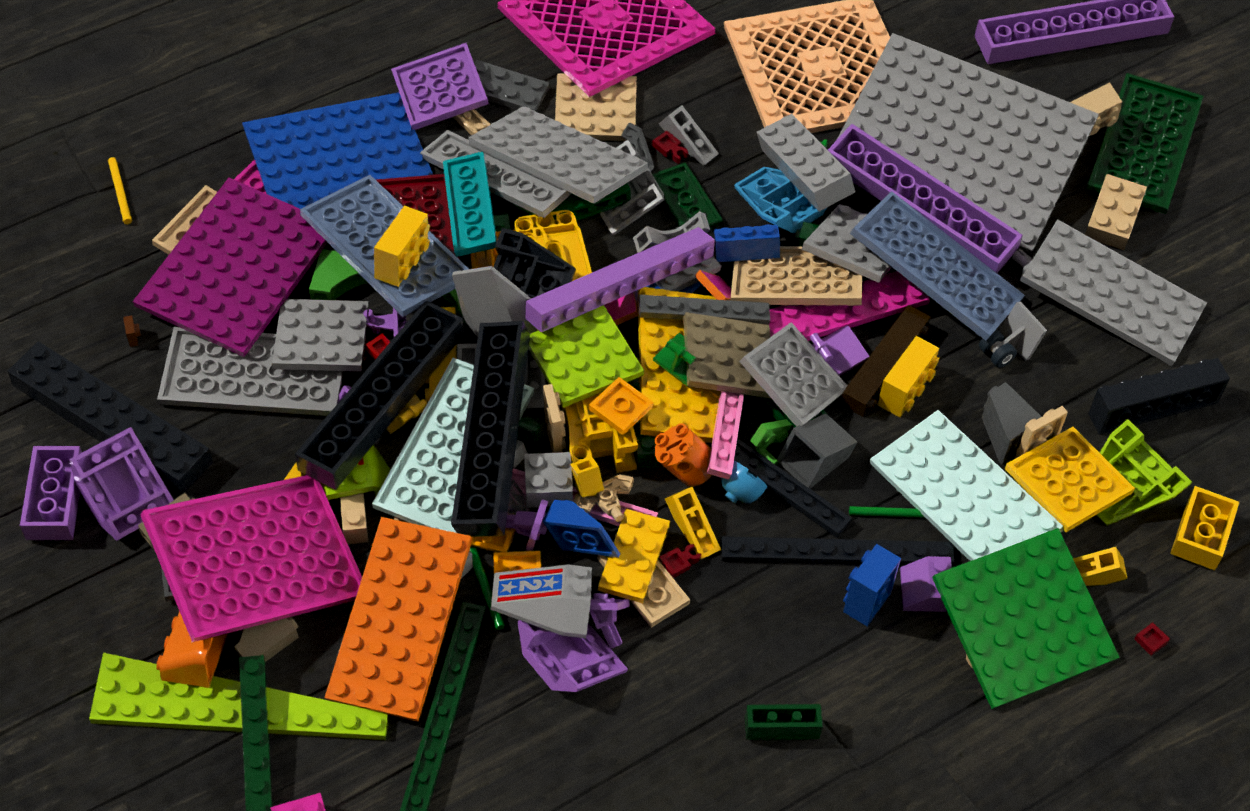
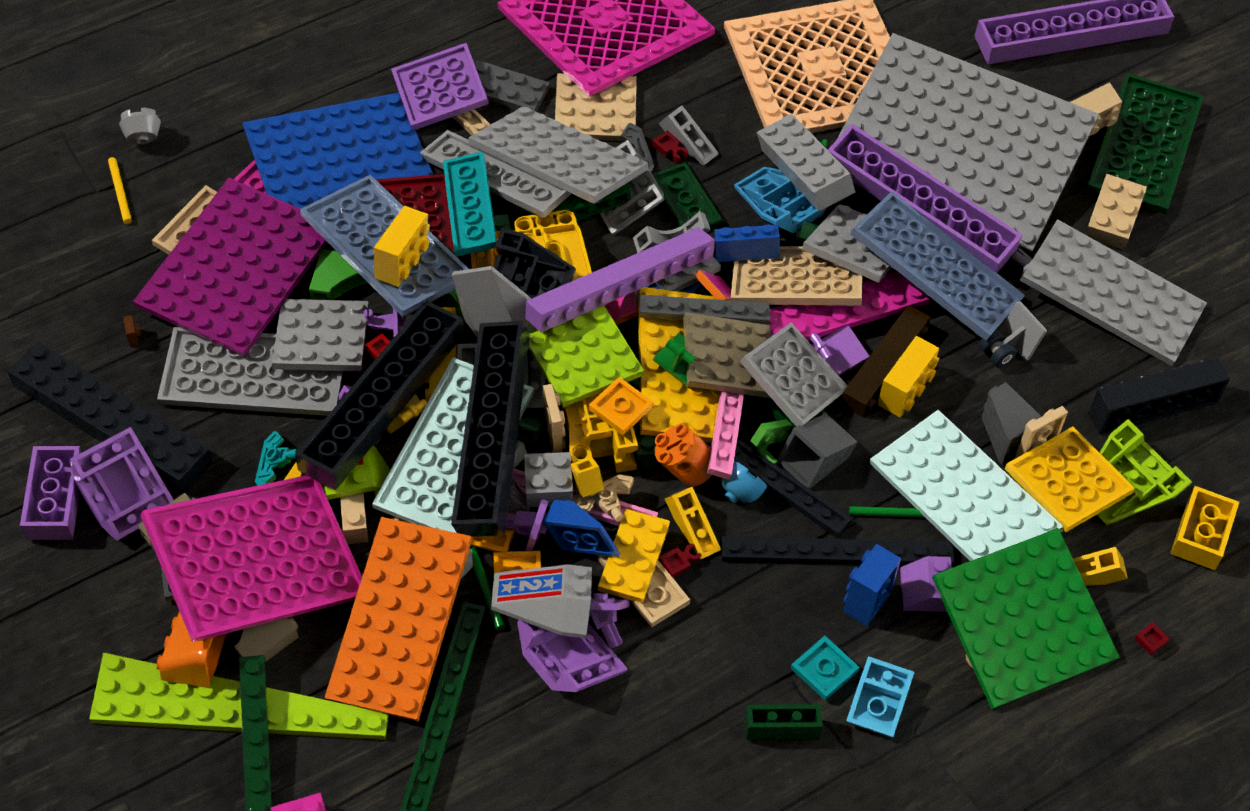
(140, 126): none -> light grey cone
(272, 458): none -> teal piece
(825, 668): none -> teal plate
(880, 697): none -> medium azure slope

